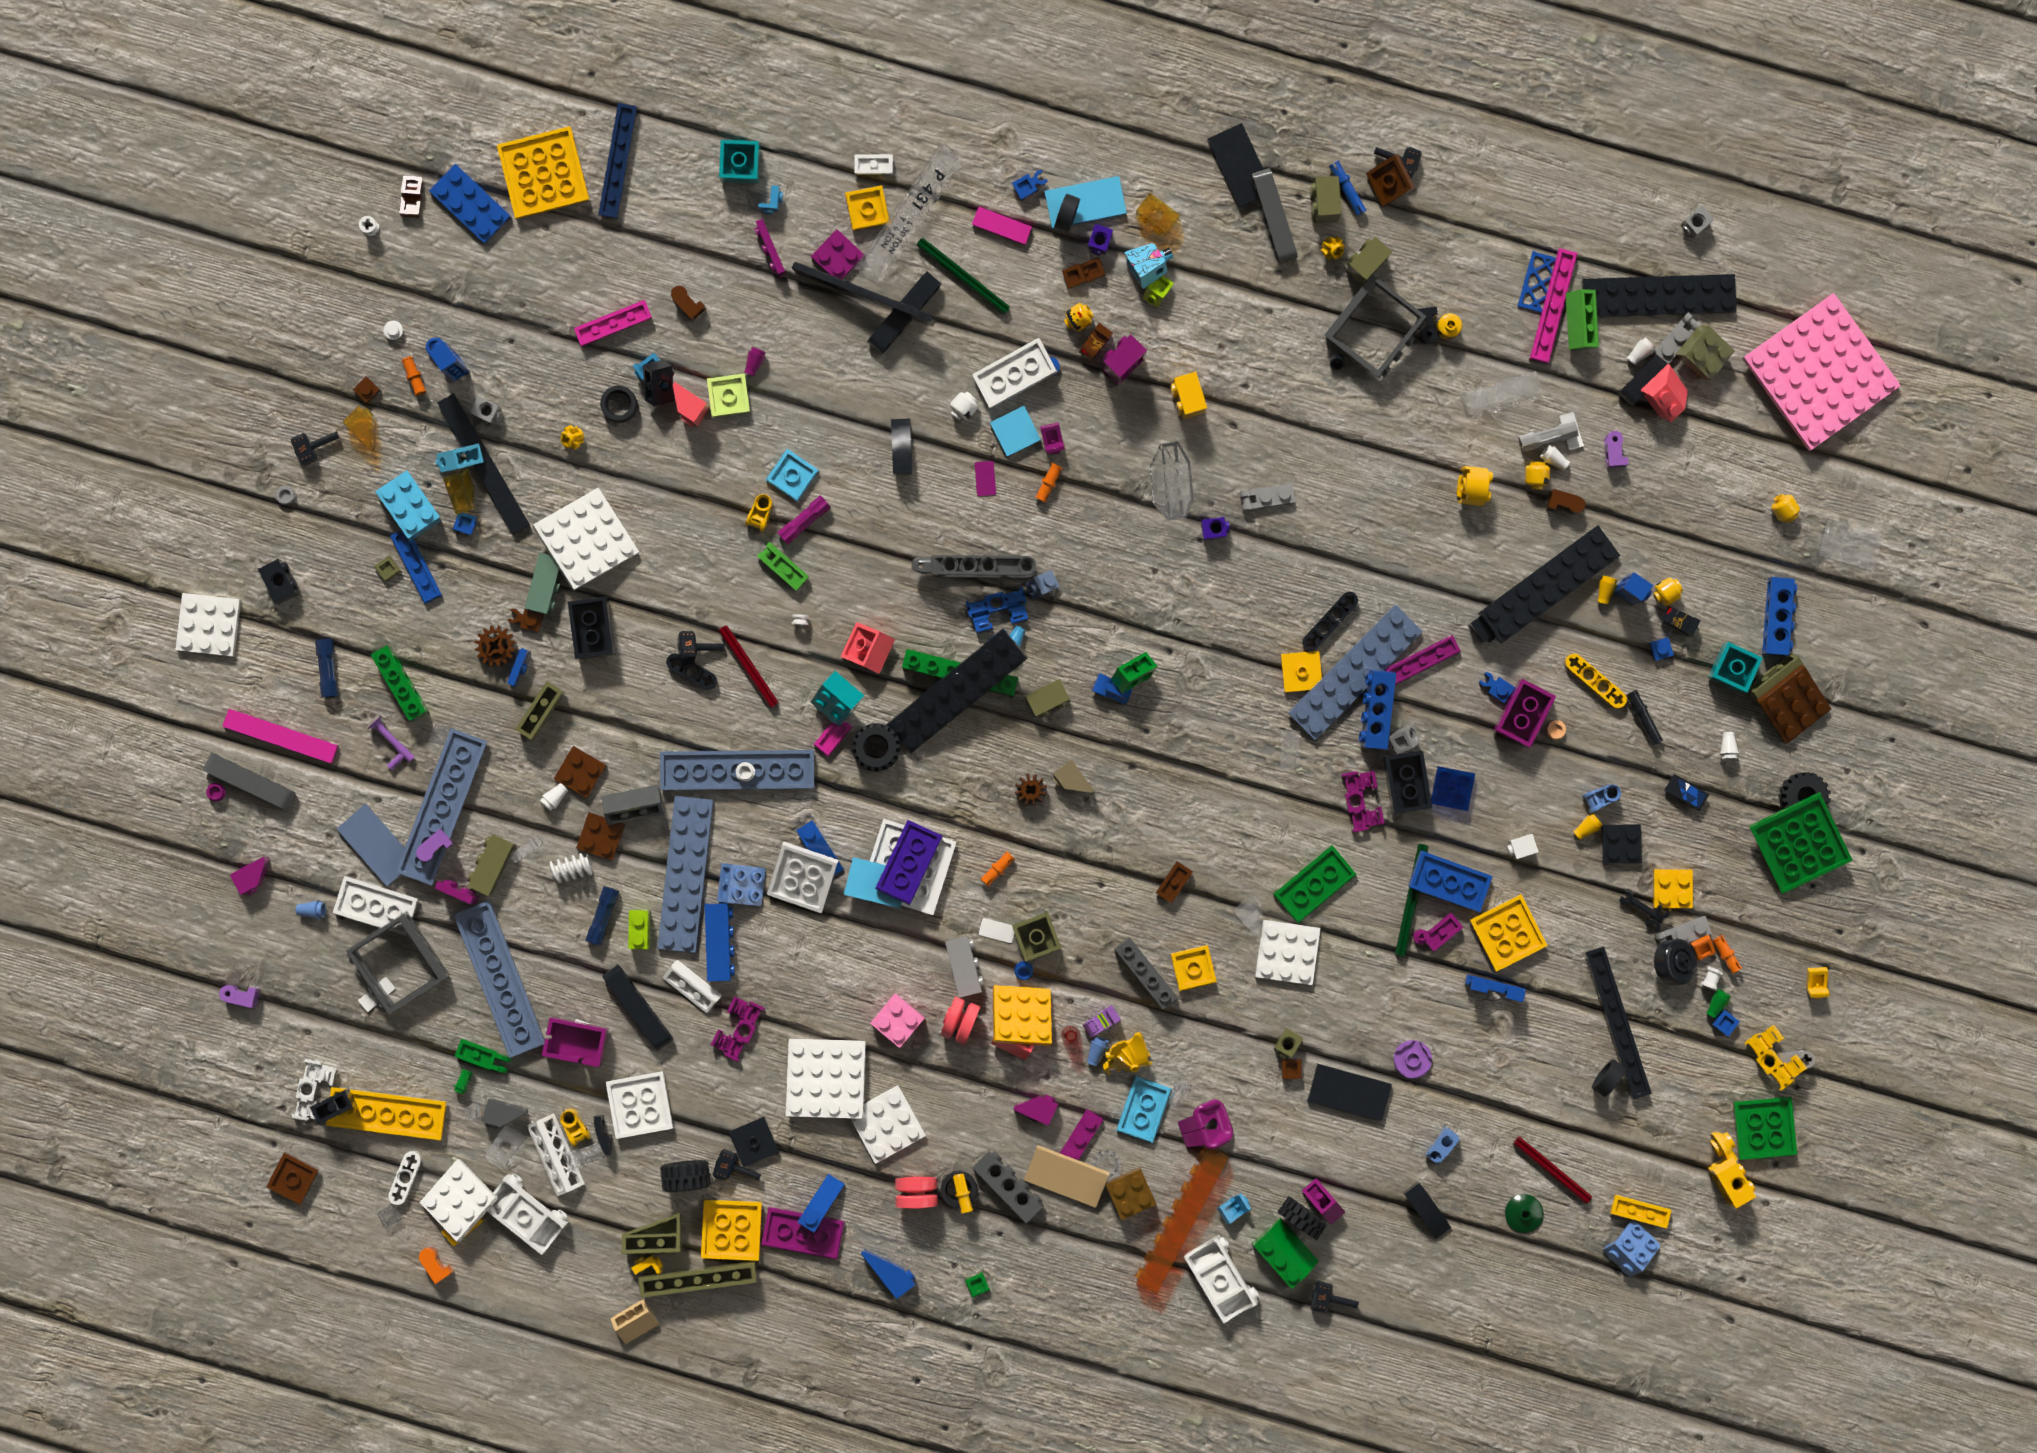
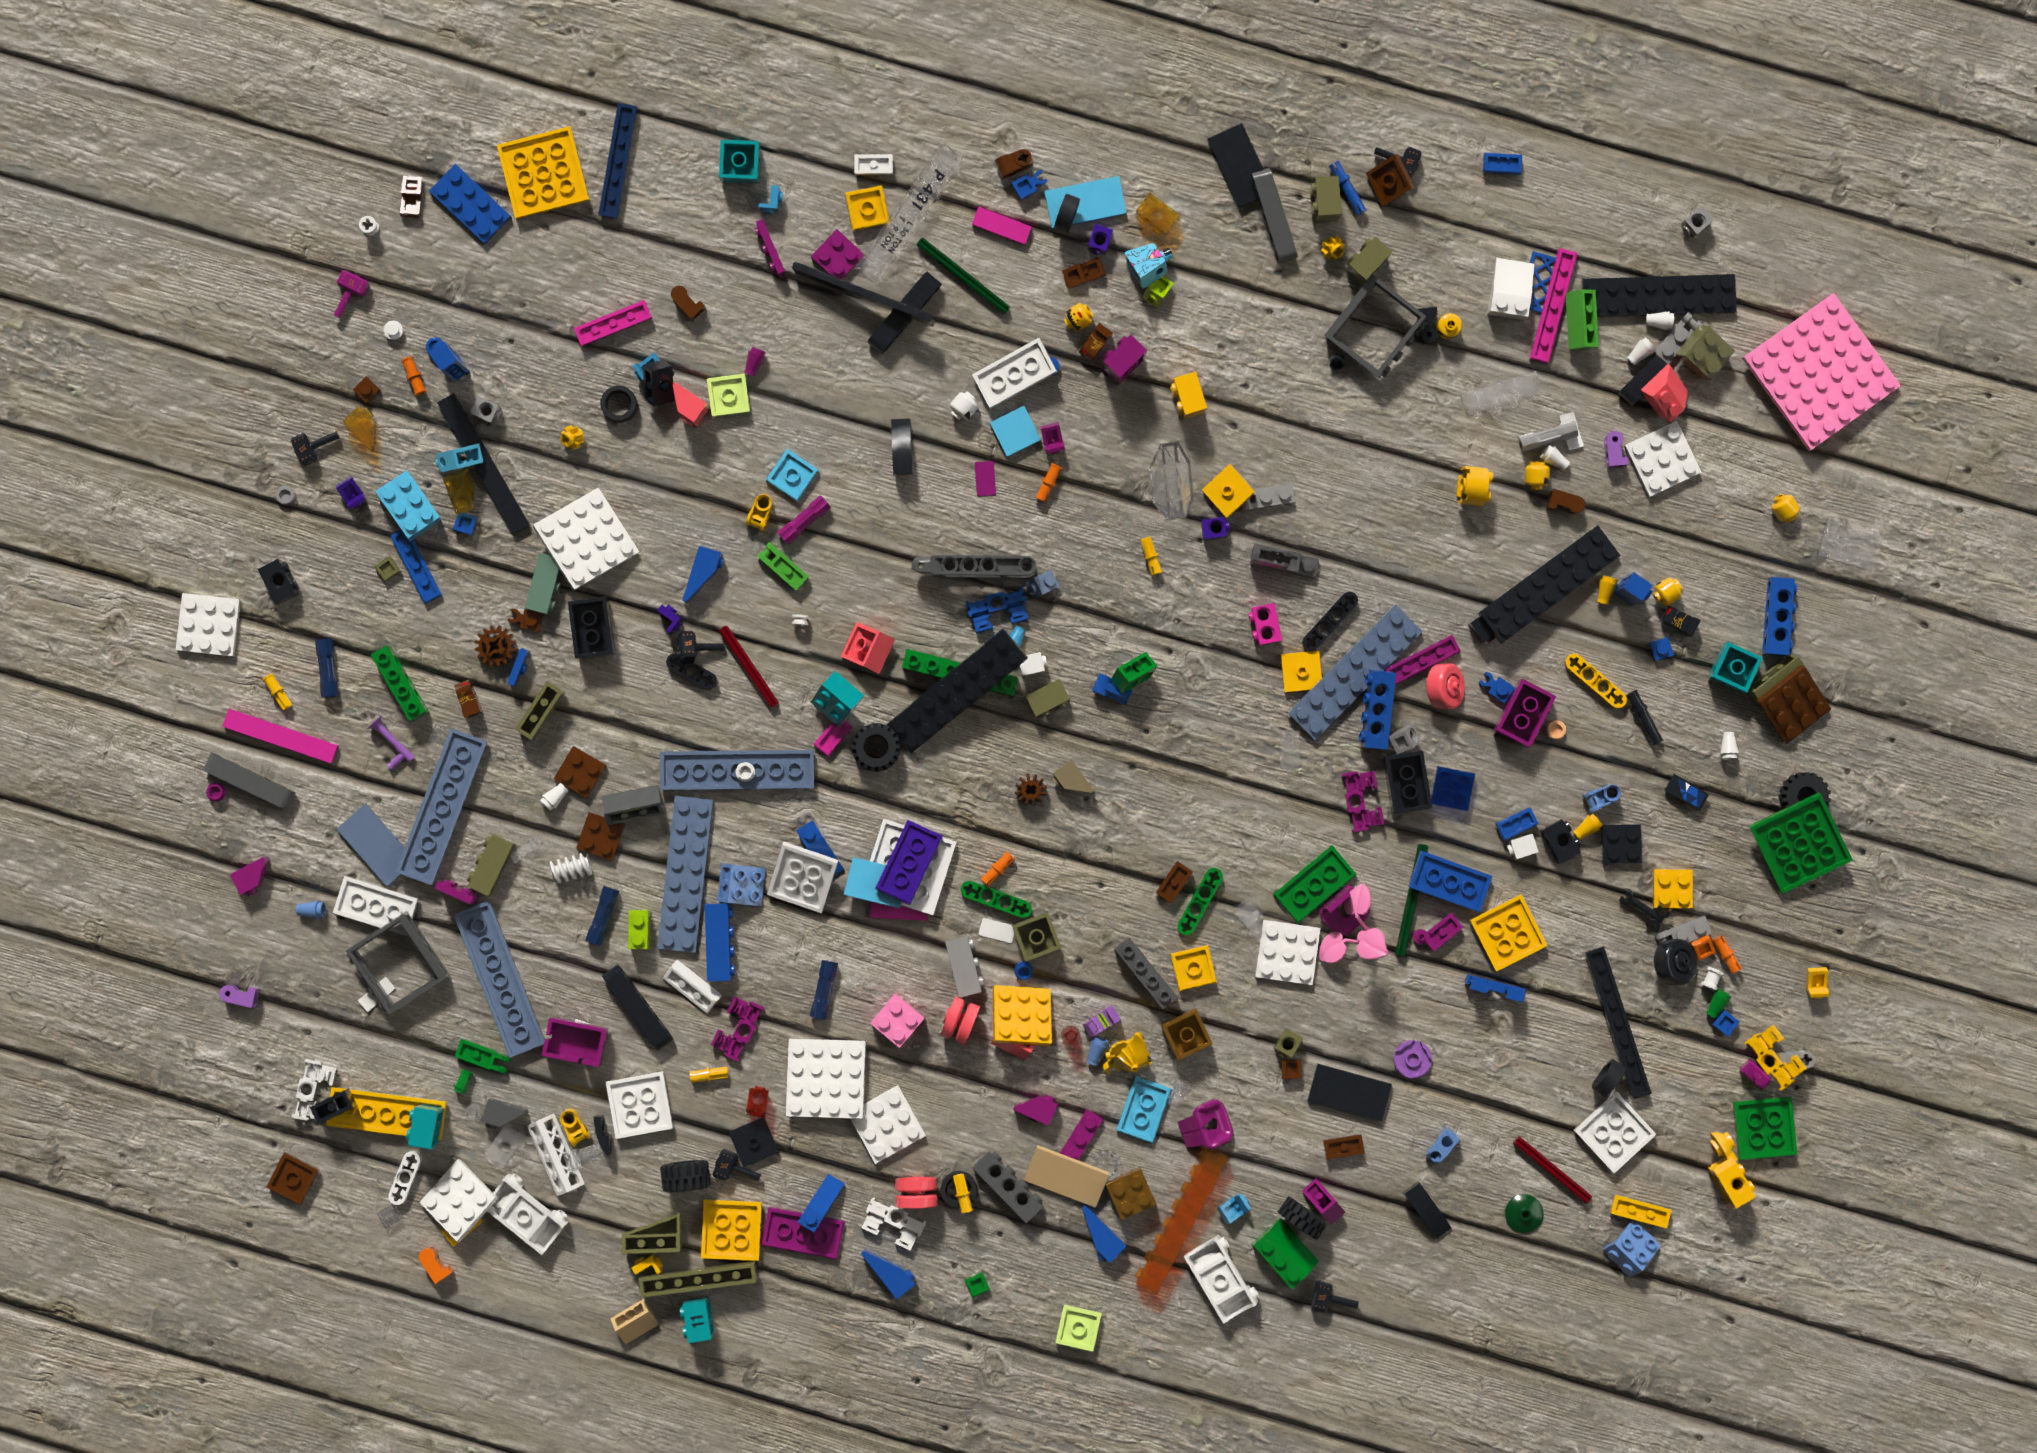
(277, 691): none -> yellow axle
(351, 493): none -> dark purple bracket
(353, 285): none -> magenta piece
(425, 1126): none -> teal brick
(426, 851): medium lavender leg -> none
(468, 699): none -> reddish brown leg
(669, 612): none -> dark purple bracket
(697, 1319): none -> teal brick
(704, 568): none -> blue slope
(709, 1074): none -> yellow axle
(757, 1110): none -> clear red brick
(821, 1001): none -> dark blue axle
(884, 911): none -> dark pink tile
(909, 1225): none -> white piece
(995, 902): none -> green beam
(1010, 163): none -> reddish brown piece
(1033, 665): none -> white brick
(1078, 1327): none -> yellowish green plate
(1105, 1240): none -> blue slope
(1151, 556): none -> yellow axle
(1186, 1034): none -> pearl gold brick
(1203, 903): none -> green beam
(1228, 491): none -> yellow plate
(1271, 624): none -> dark pink brick
(1284, 560): none -> flat silver plate
(1334, 921): none -> magenta piece
(1343, 1146): none -> reddish brown plate
(1370, 941): none -> bright pink plant
(1445, 686): none -> coral wheel
(1502, 163): none -> blue plate
(1511, 289): none -> white slope
(1516, 823): none -> blue plate
(1551, 834): none -> black brick
(1614, 1132): none -> white plate
(1661, 320): none -> white cone
(1662, 459): none -> white plate
(1755, 1074): none -> magenta piece

